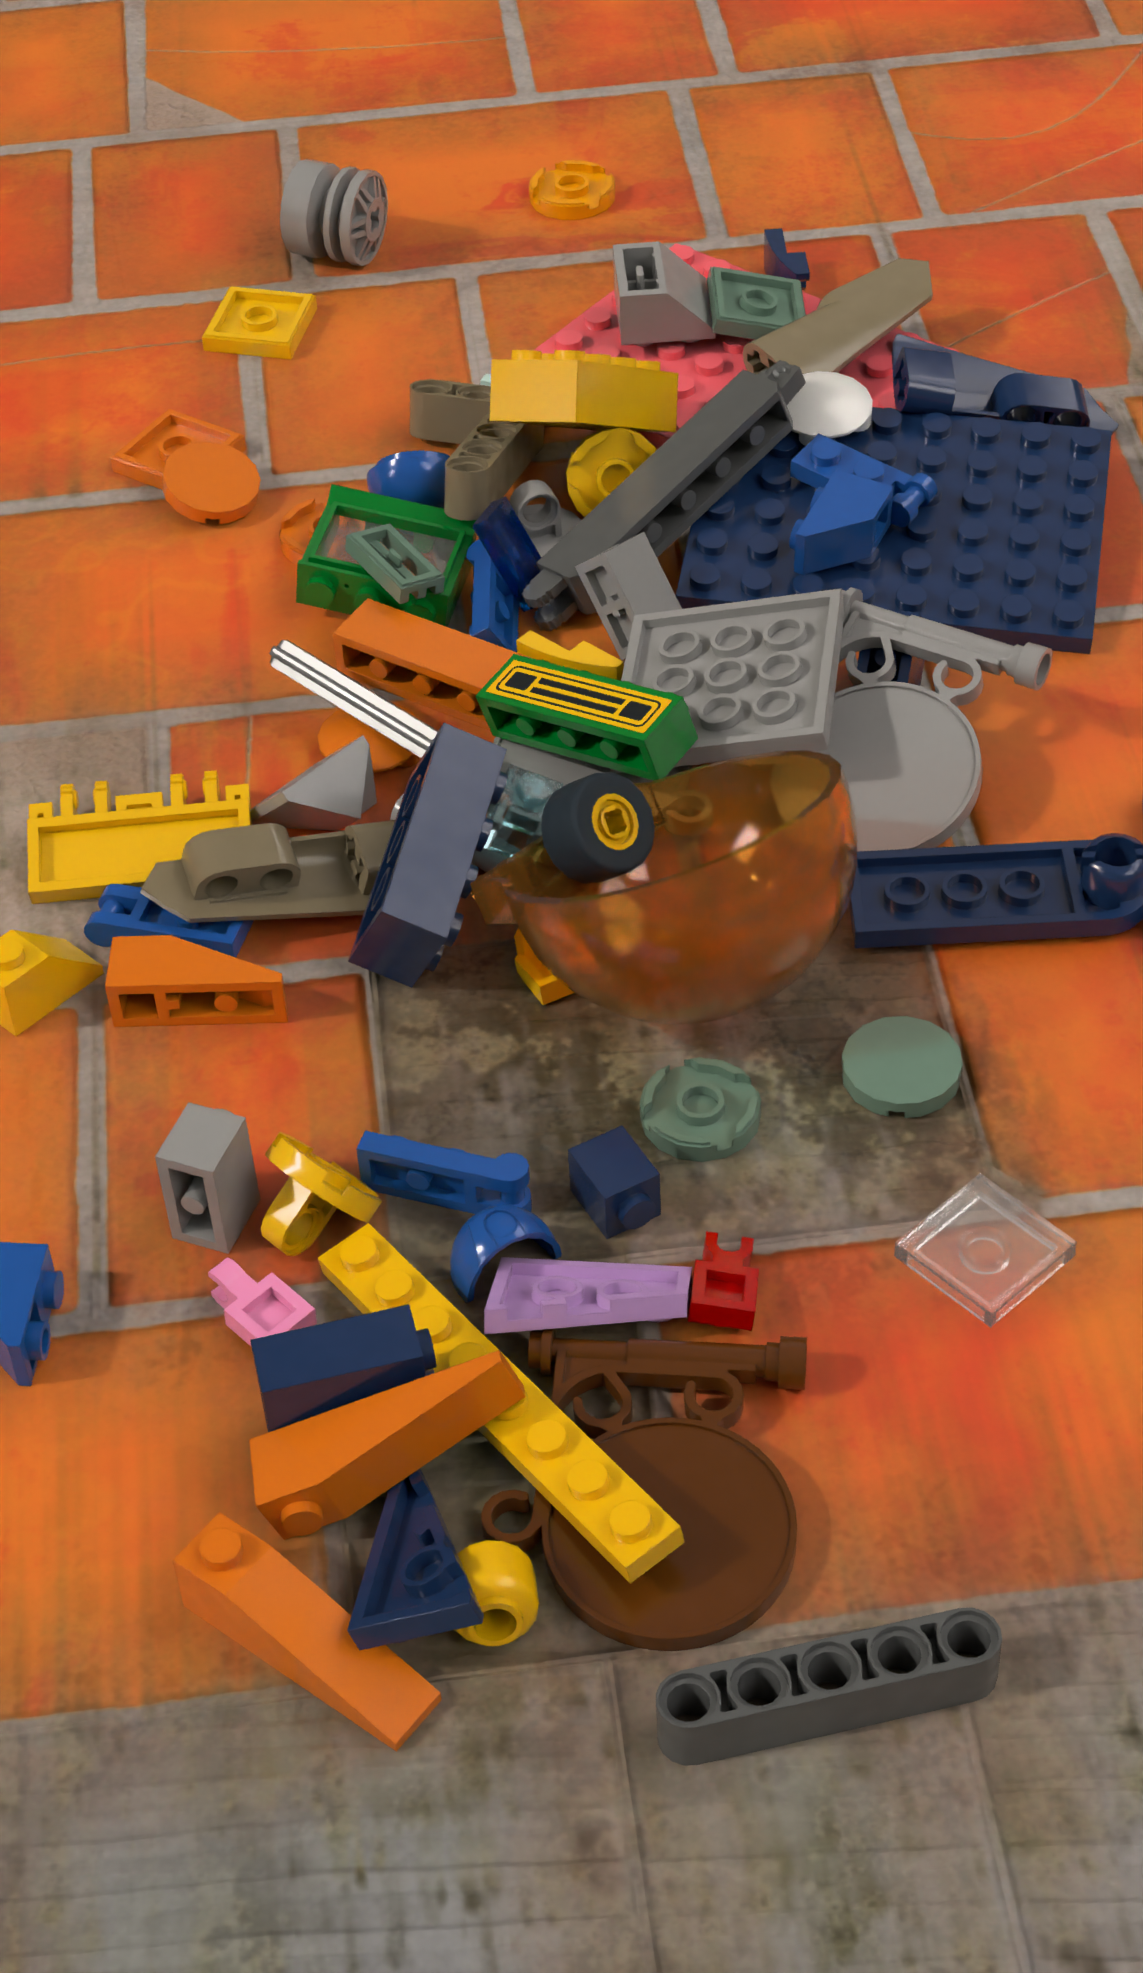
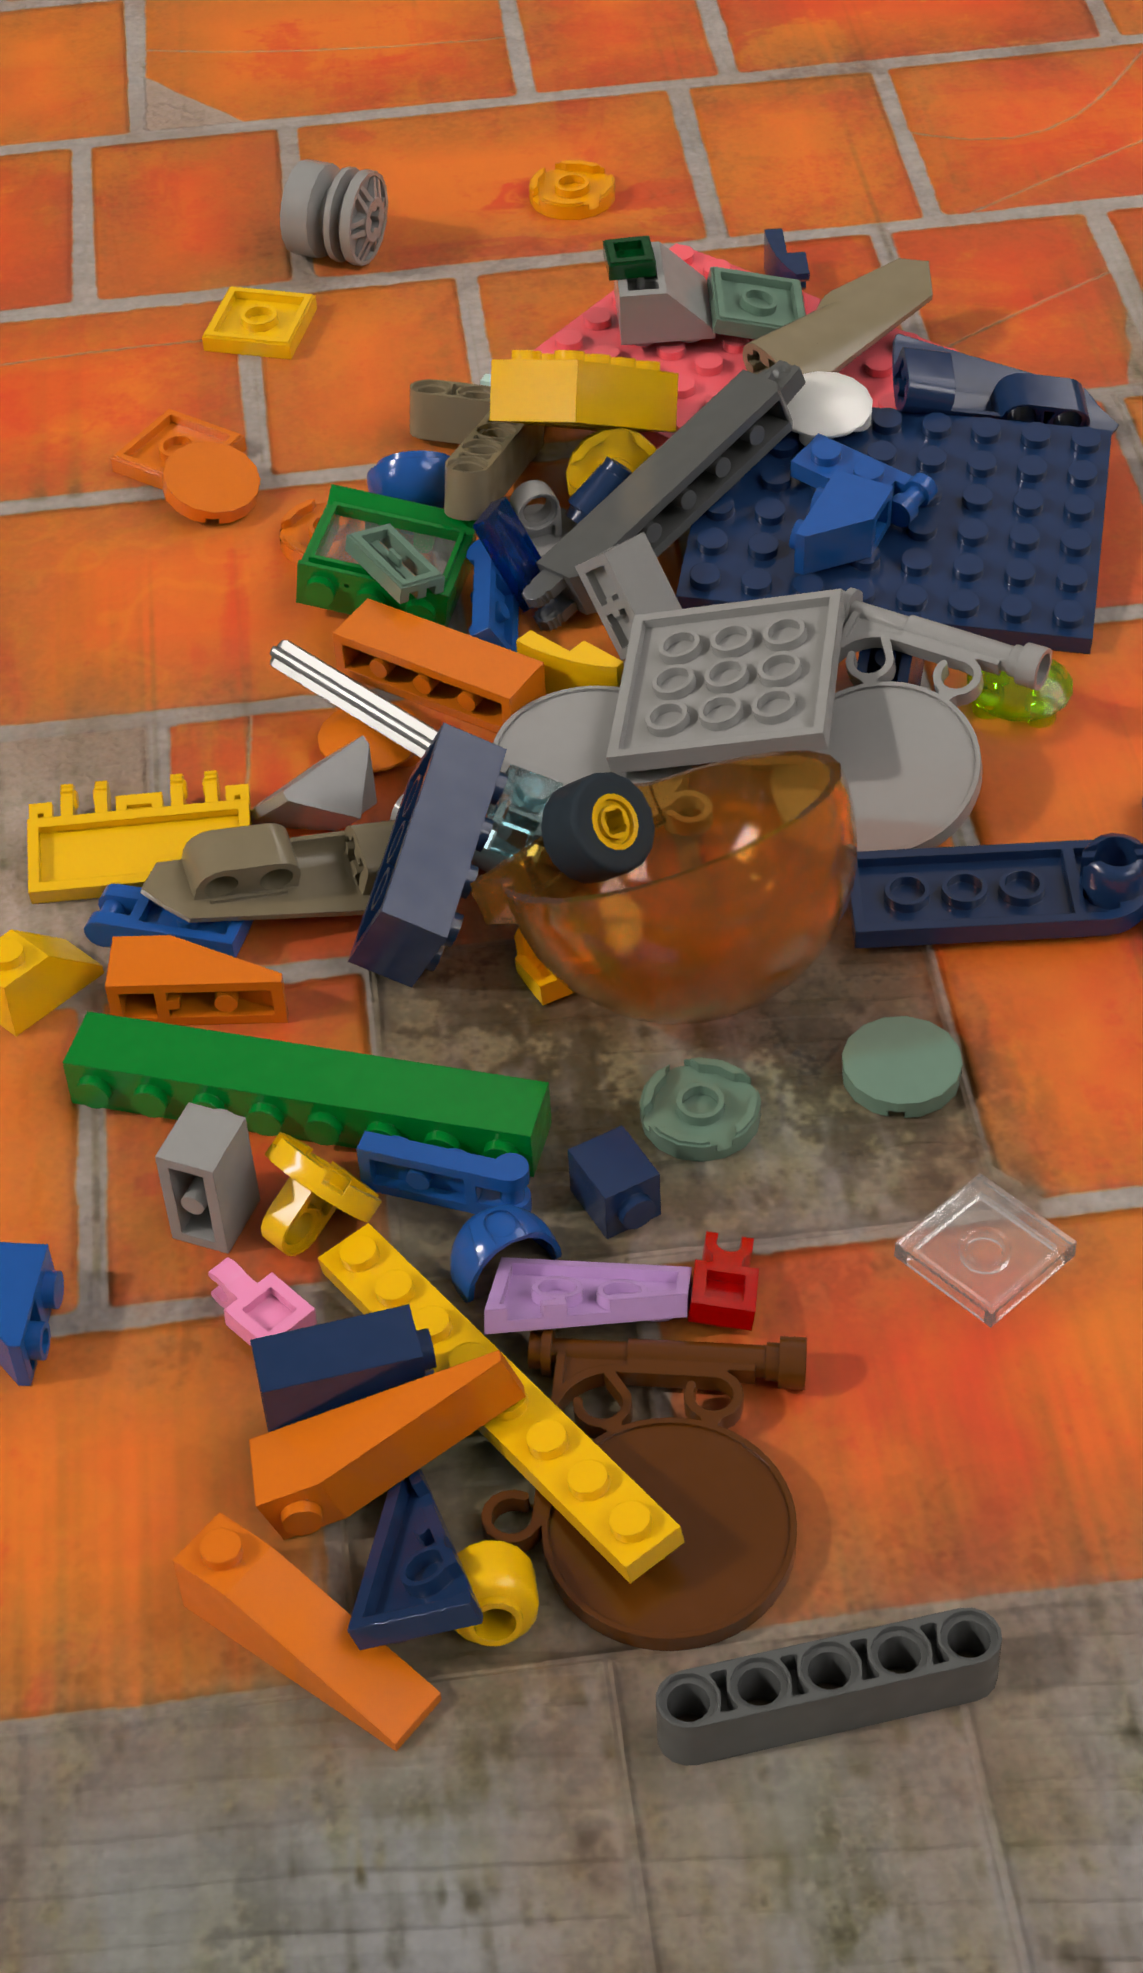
(303, 1088): none -> green brick
(588, 717): green brick -> none
(596, 488): none -> dark blue cone
(629, 258): none -> dark green tile
(1015, 702): none -> clear neon green dish

